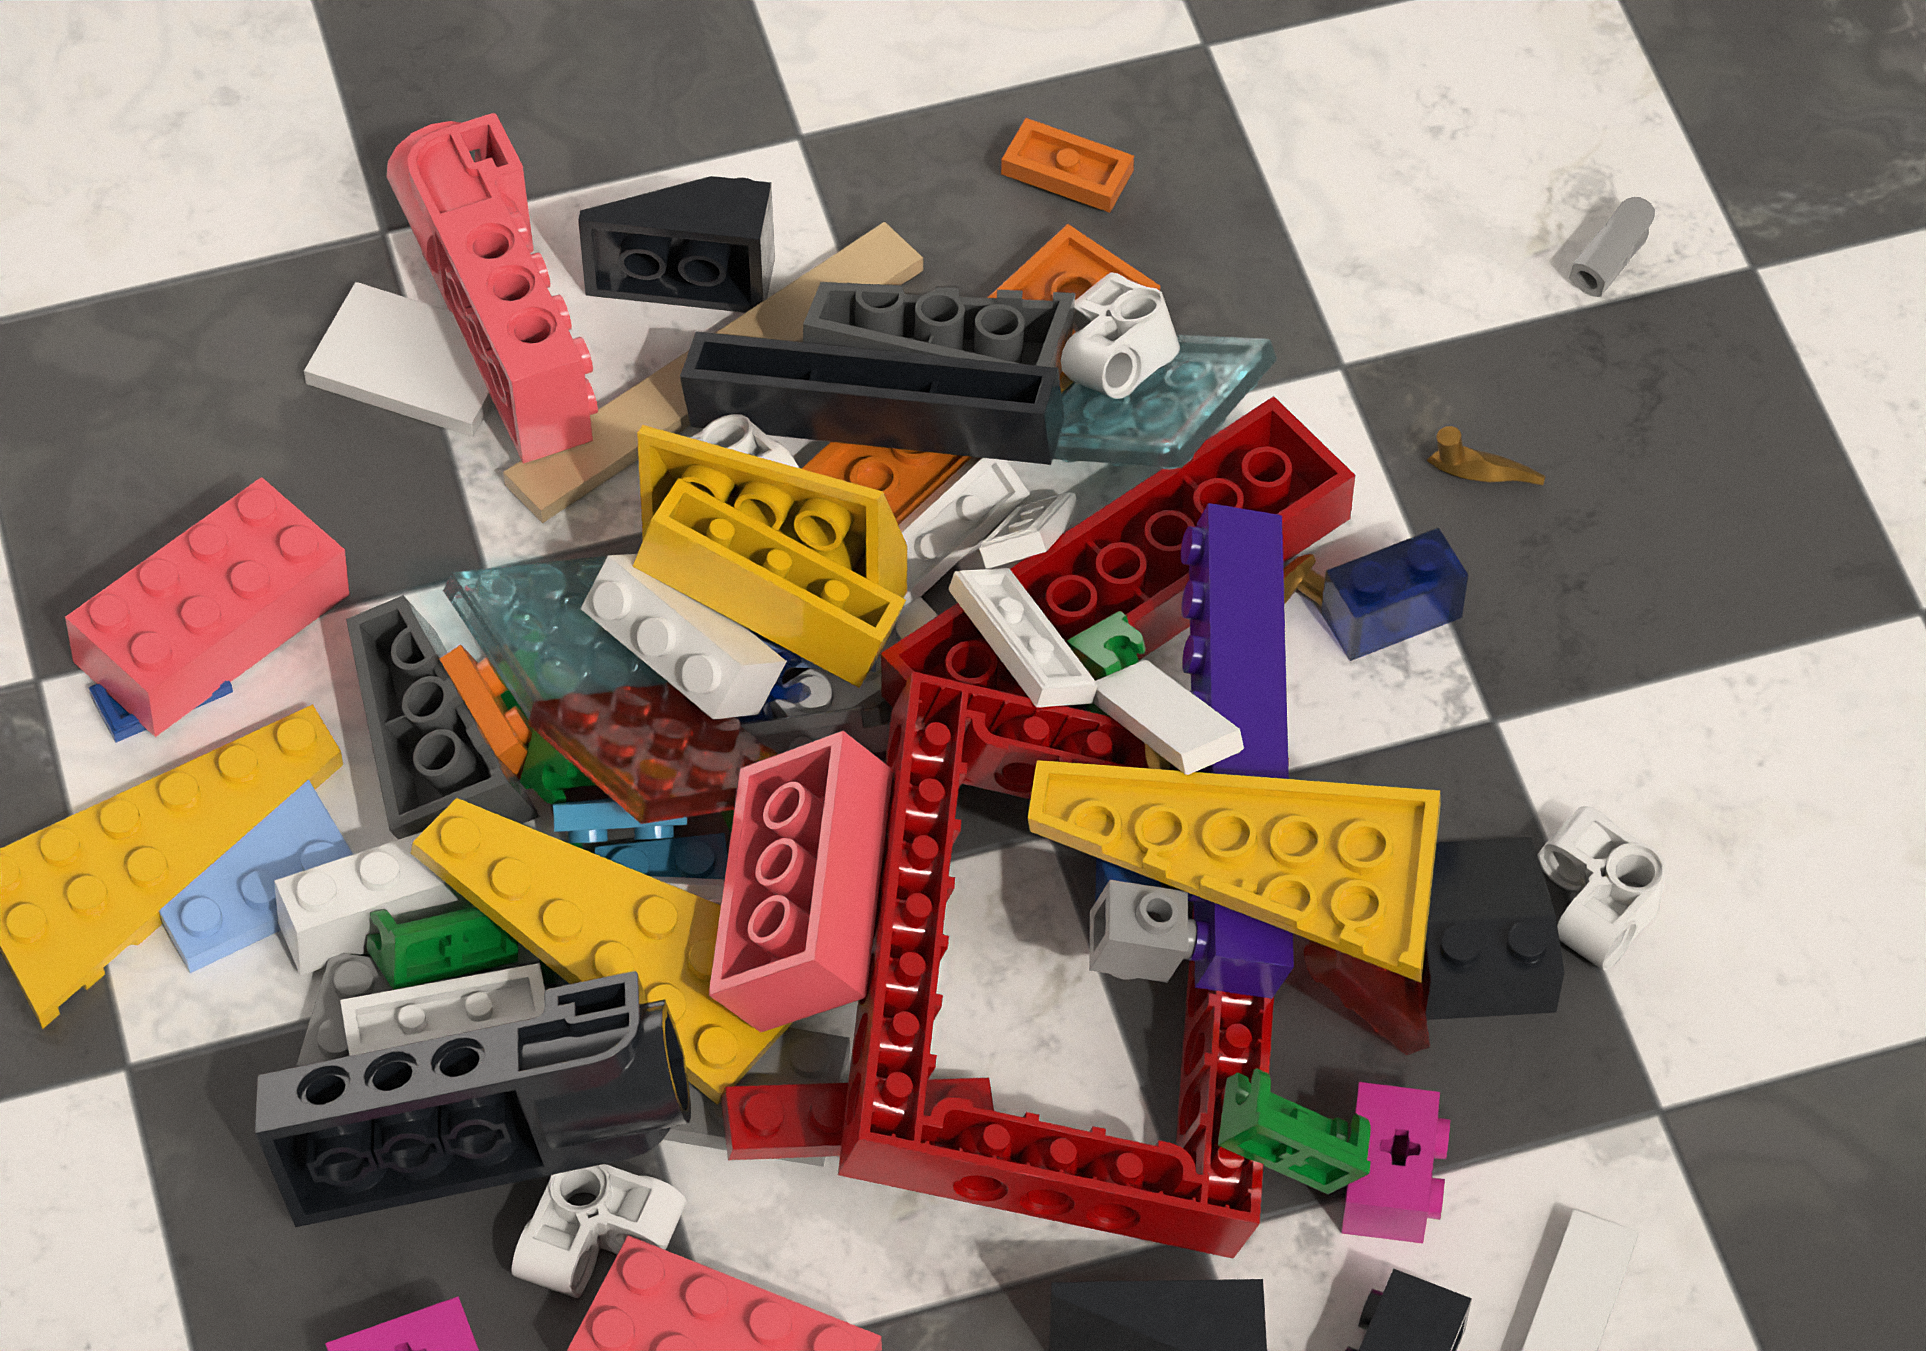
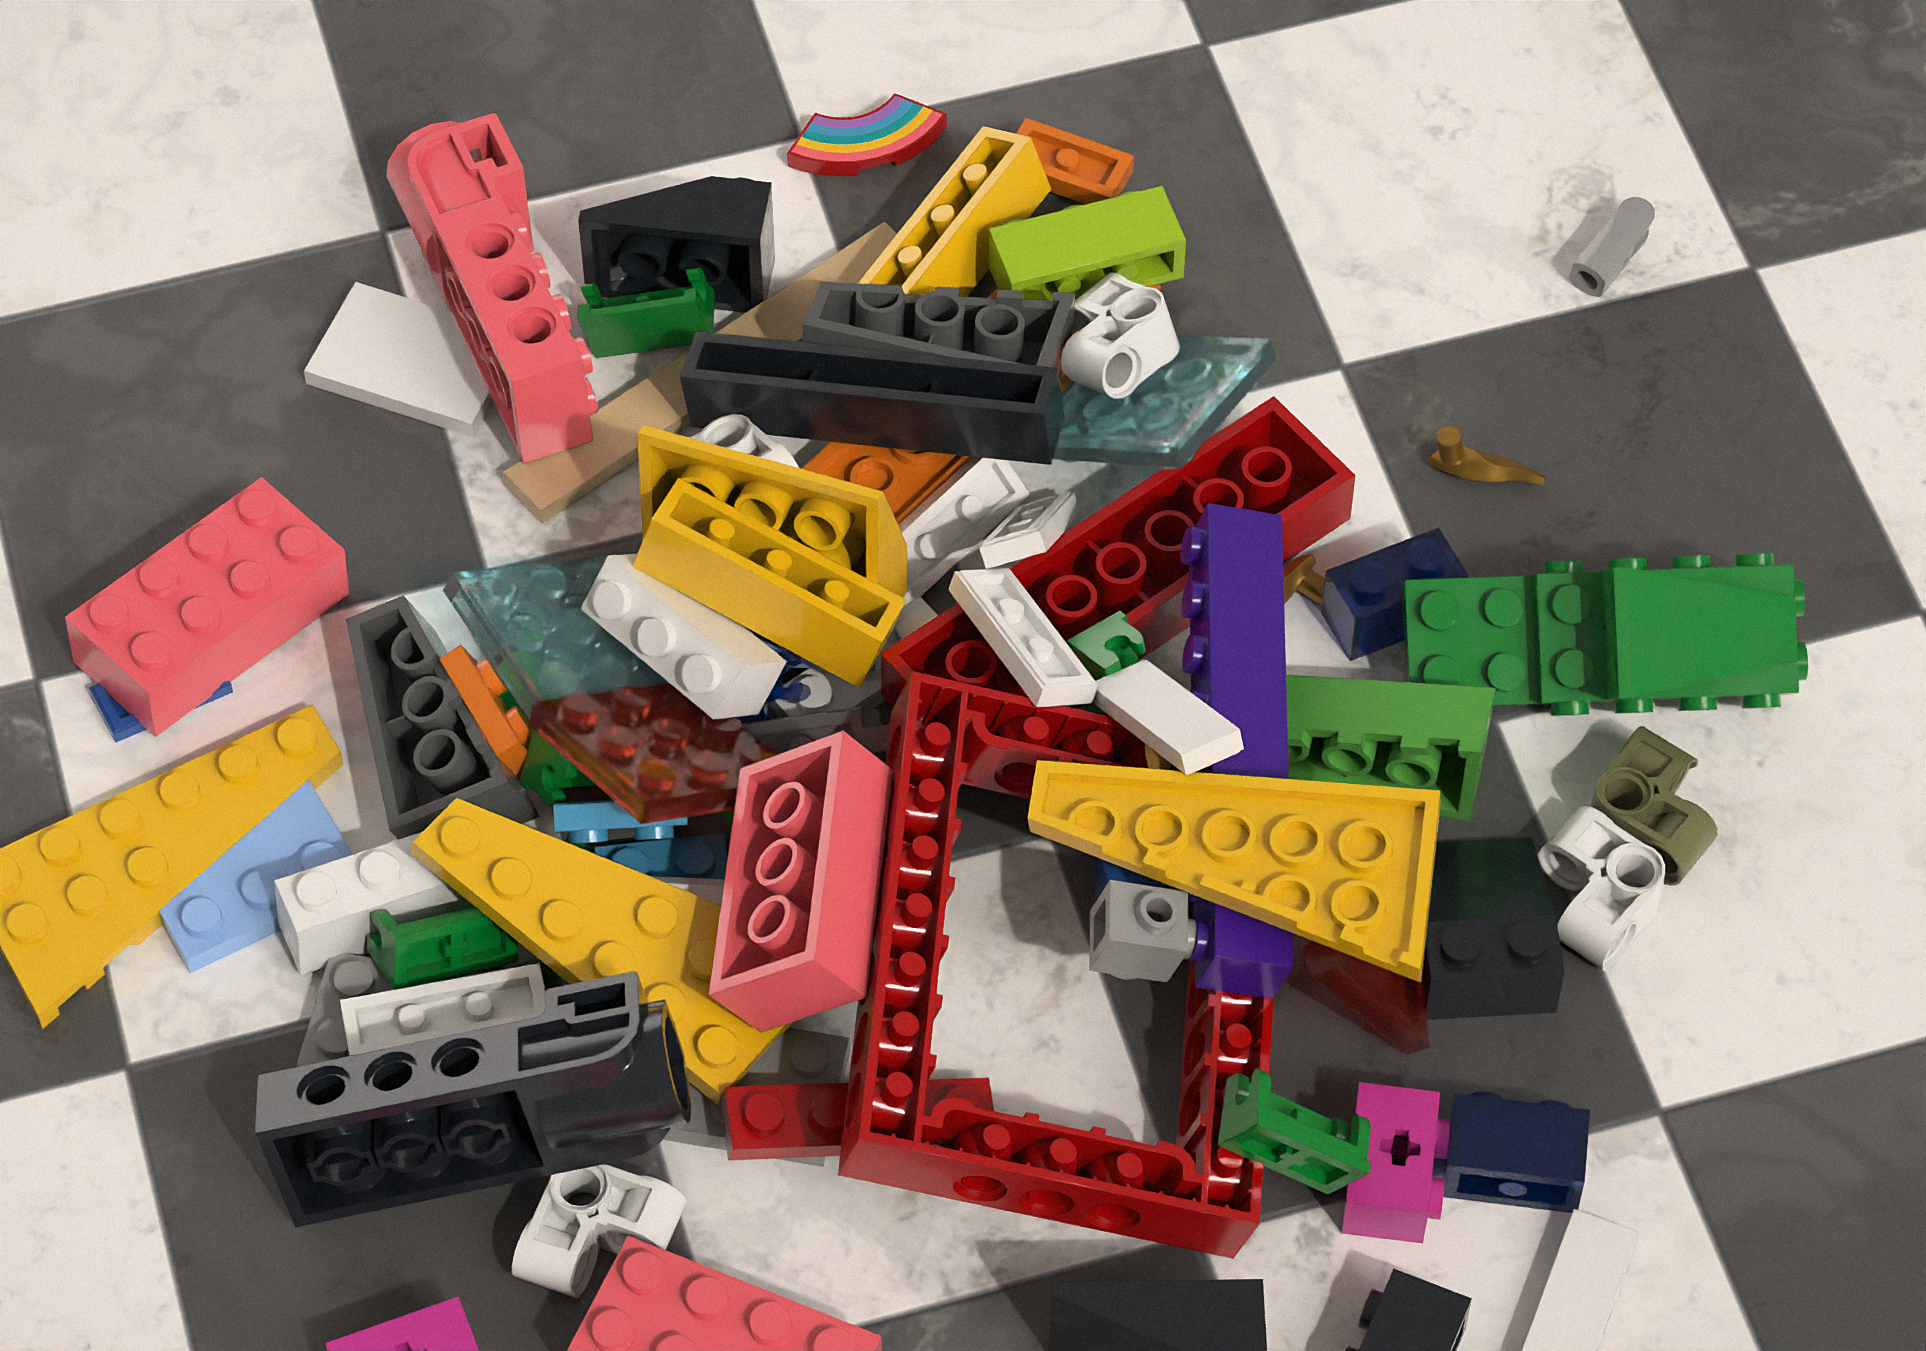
(647, 319): none -> green hinge
(848, 144): none -> tile
(948, 234): none -> yellow brick
(1086, 242): none -> lime brick
(1390, 735): none -> bright green wedge
(1516, 1152): none -> clear blue brick
(1613, 634): none -> green wedge
(1645, 786): none -> olive piece

